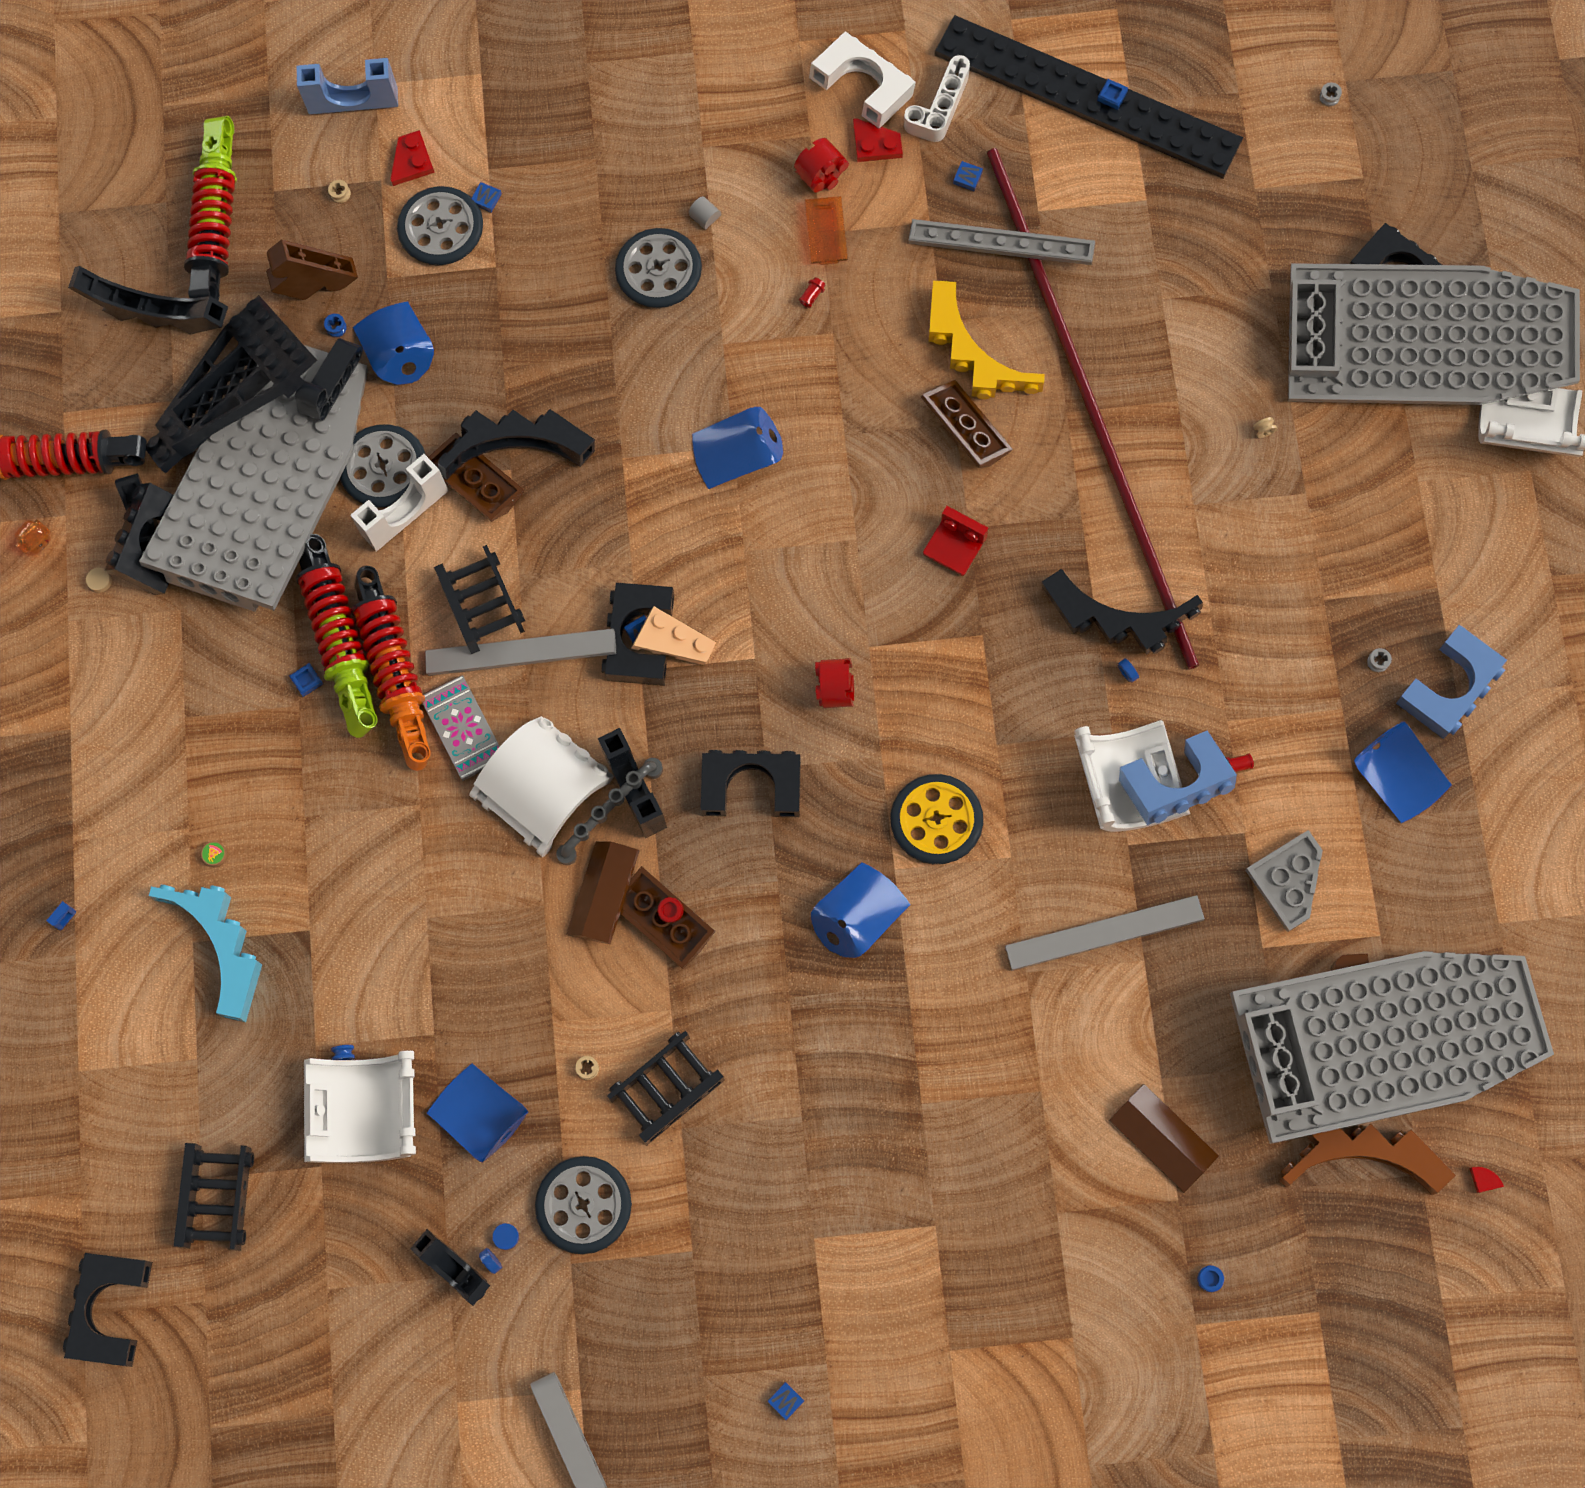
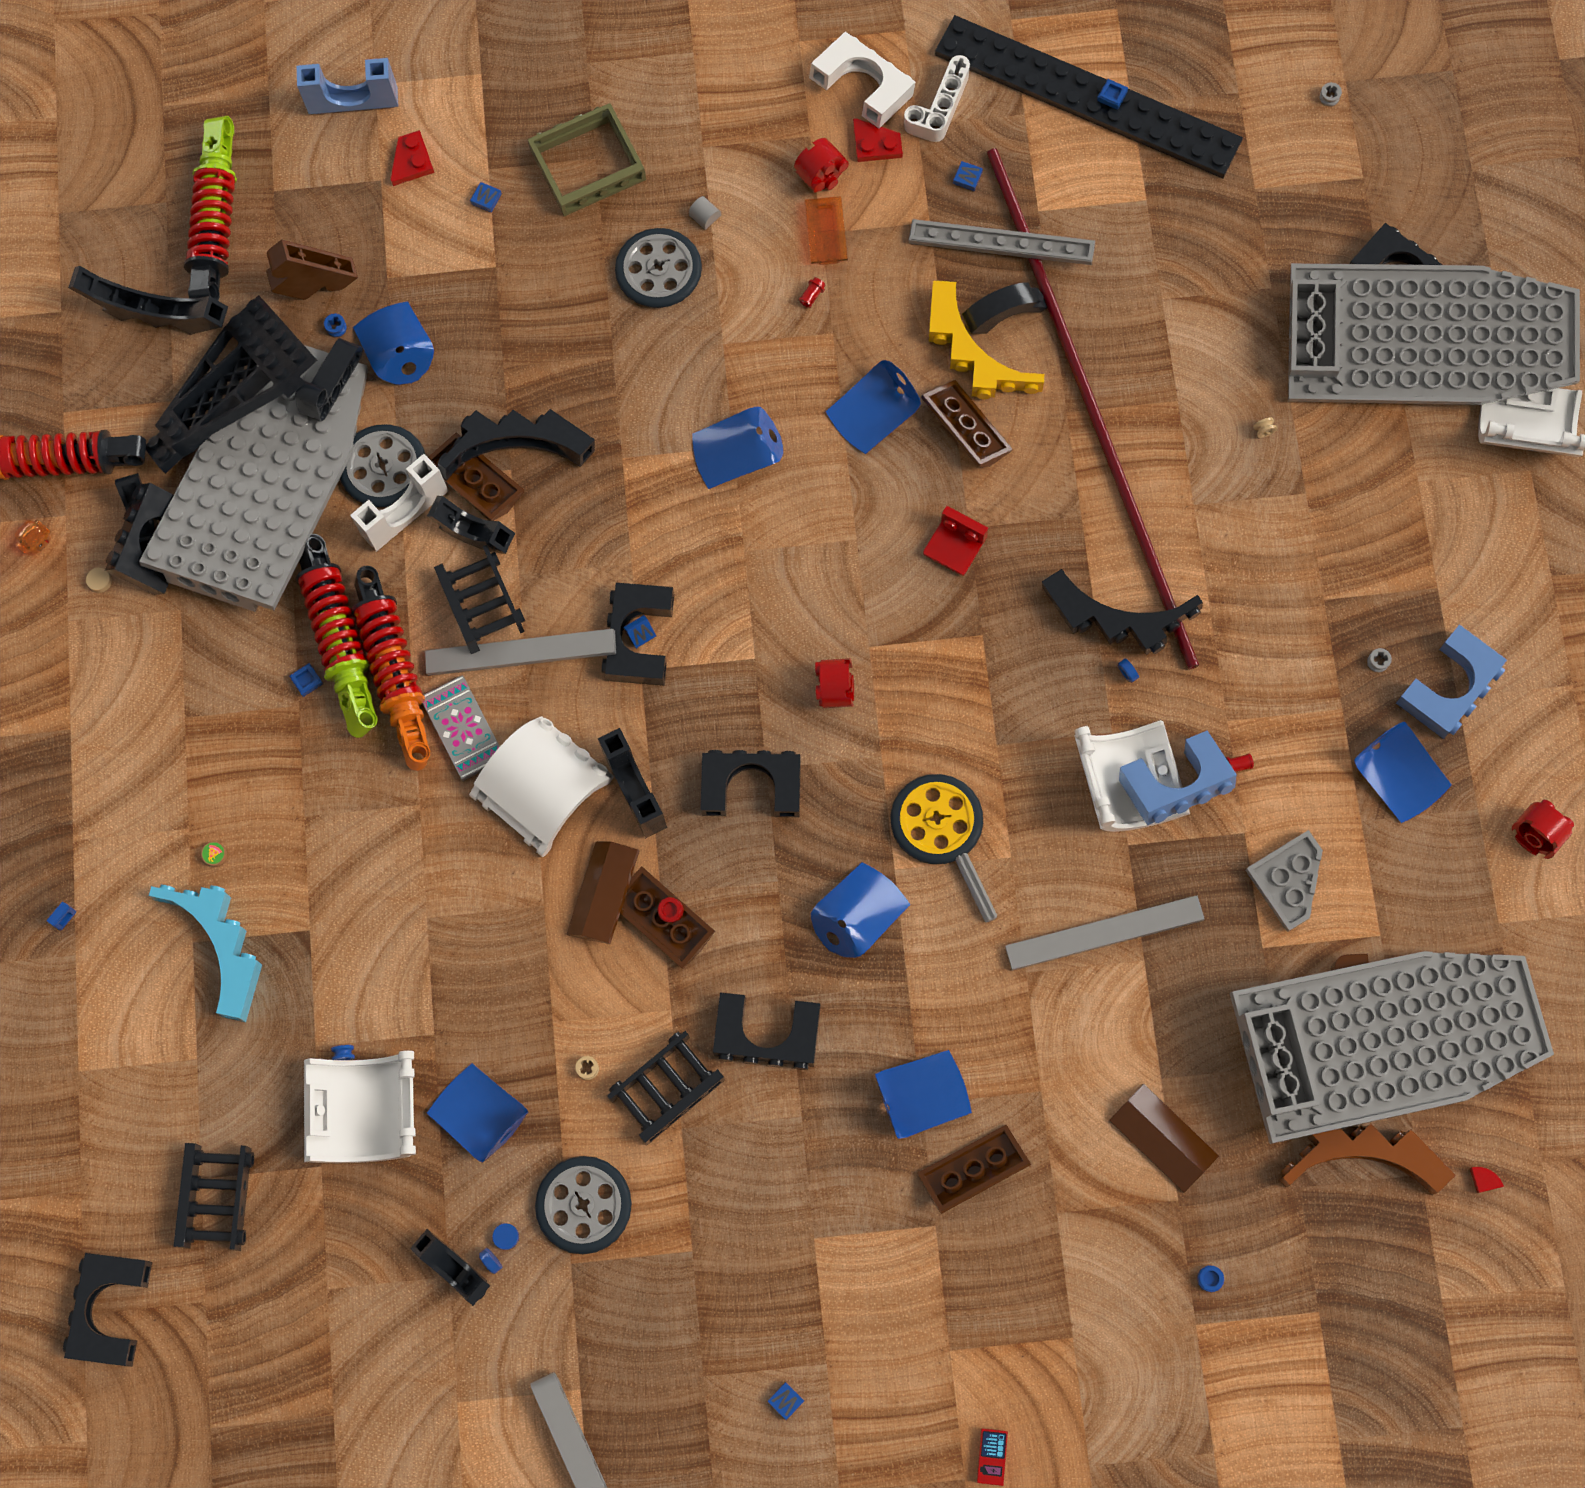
(344, 196): tan bush -> none
(447, 198): wedge -> none
(470, 528): none -> black arch
(599, 189): none -> olive window
(651, 768): dark grey bar -> none
(671, 637): light nougat wing -> none
(796, 1050): none -> black arch
(874, 407): none -> blue piece
(923, 1094): none -> blue piece
(973, 1169): none -> reddish brown slope
(976, 887): none -> light grey axle
(992, 1457): none -> tile
(1001, 304): none -> black arch
(1542, 829): none -> red brick

